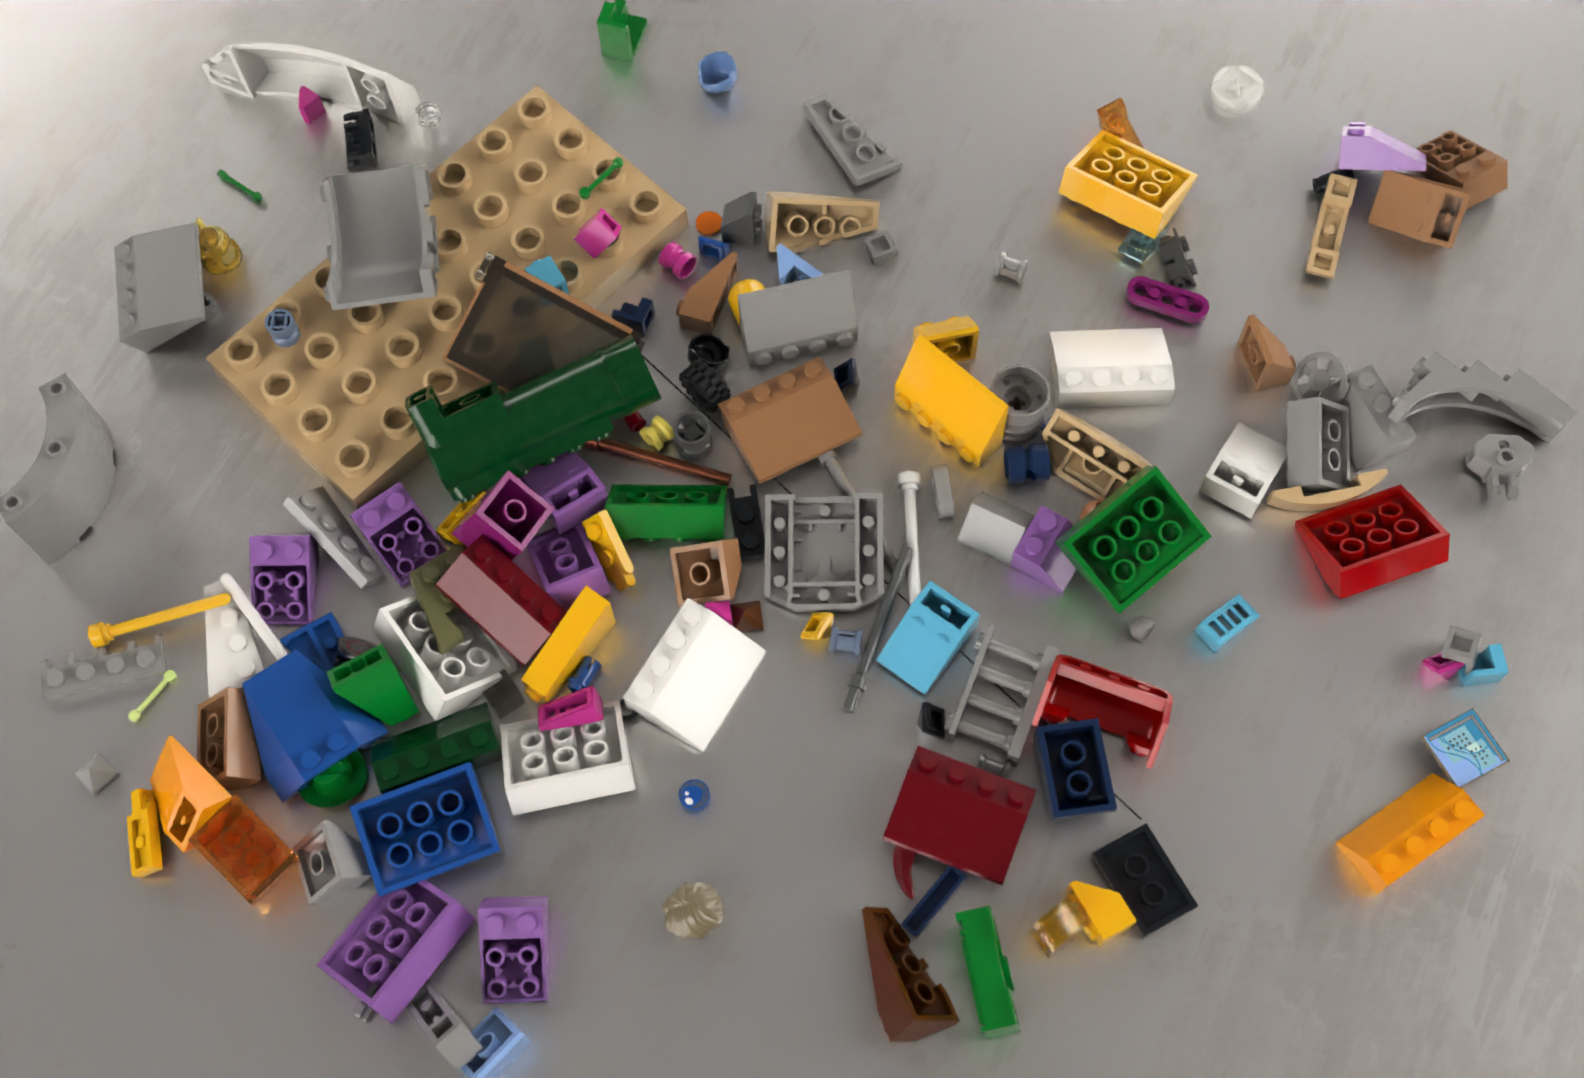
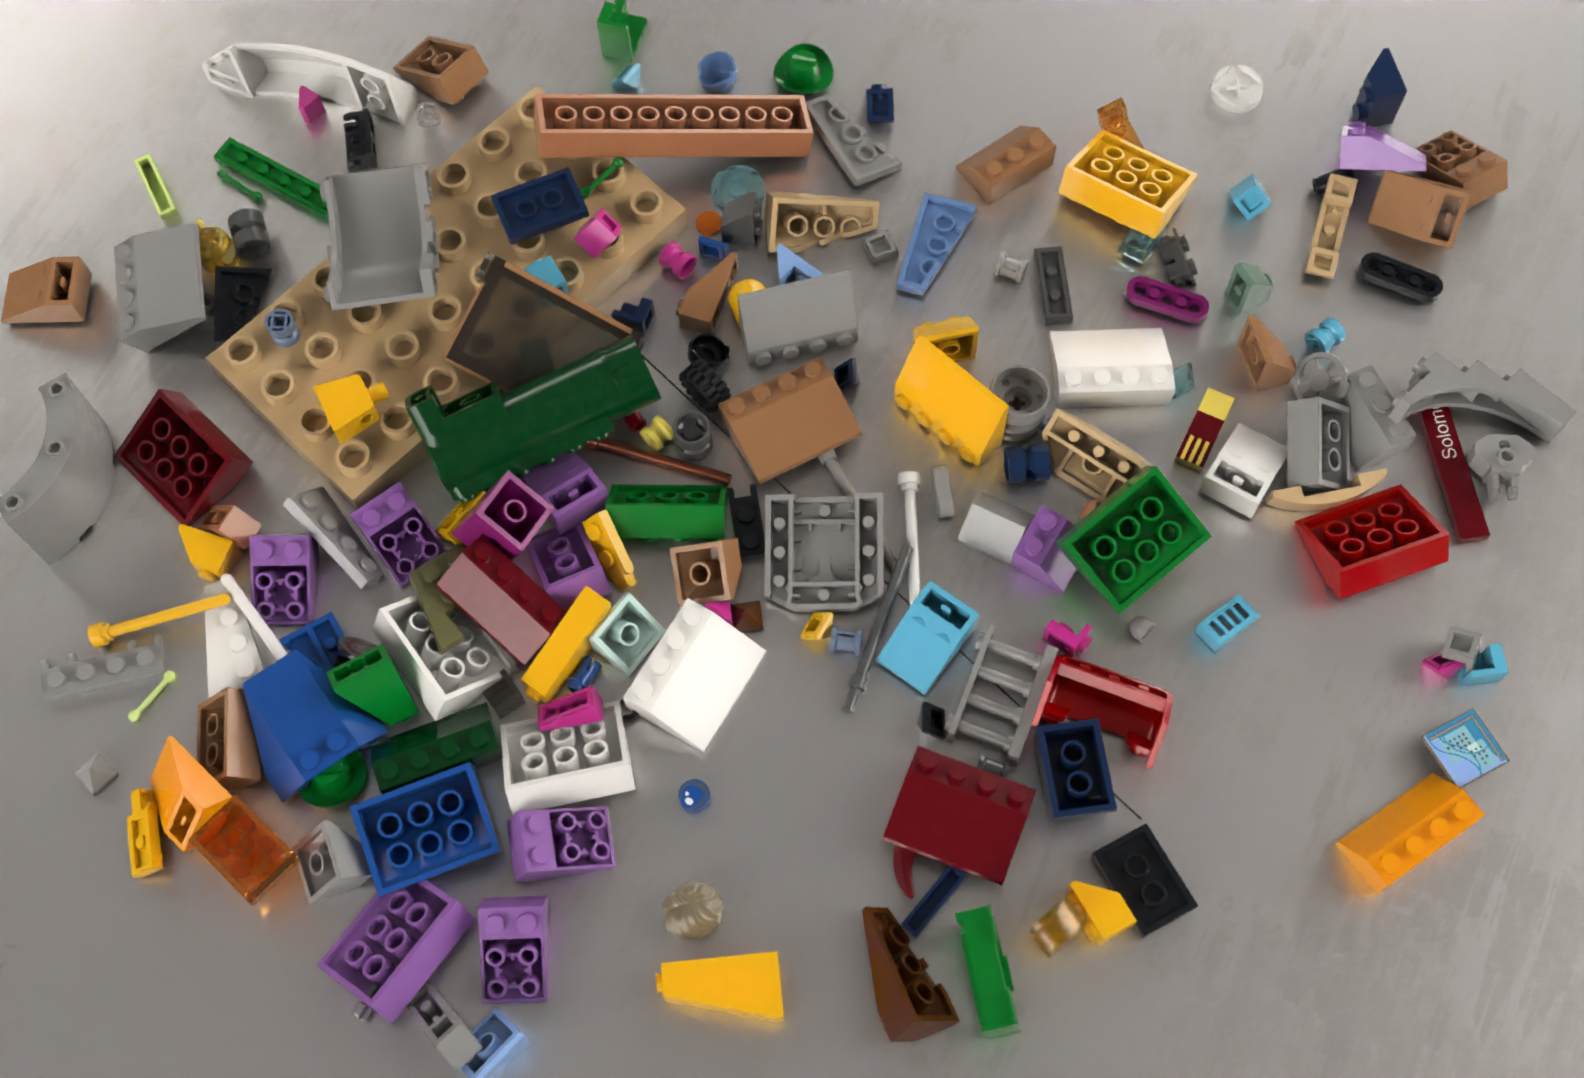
(48, 292): none -> medium nougat slope
(155, 186): none -> yellowish green piece
(182, 456): none -> dark red slope
(209, 553): none -> yellow slope
(231, 524): none -> nougat slope
(237, 298): none -> black wing
(249, 234): none -> dark grey wheel
(272, 176): none -> green tile
(350, 405): none -> yellow torso
(443, 68): none -> medium nougat slope
(539, 205): none -> dark blue plate
(559, 843): none -> medium lavender slope
(626, 634): none -> light aqua slope
(628, 77): none -> medium azure slope
(671, 125): none -> nougat brick
(728, 984): none -> yellow slope
(735, 183): none -> clear light blue tile
(804, 70): none -> green hat
(879, 104): none -> dark blue bracket
(932, 240): none -> medium blue wing
(1008, 162): none -> medium nougat slope
(1053, 285): none -> dark grey tile
(1063, 637): none -> dark pink bracket
(1183, 379): none -> clear light blue slope
(1204, 429): none -> tile
(1248, 287): none -> sand green slope
(1250, 197): none -> medium azure panel
(1328, 334): none -> medium azure wheel
(1380, 93): none -> dark blue slope
(1412, 278): none -> black plate
(1453, 475): none -> dark red tile

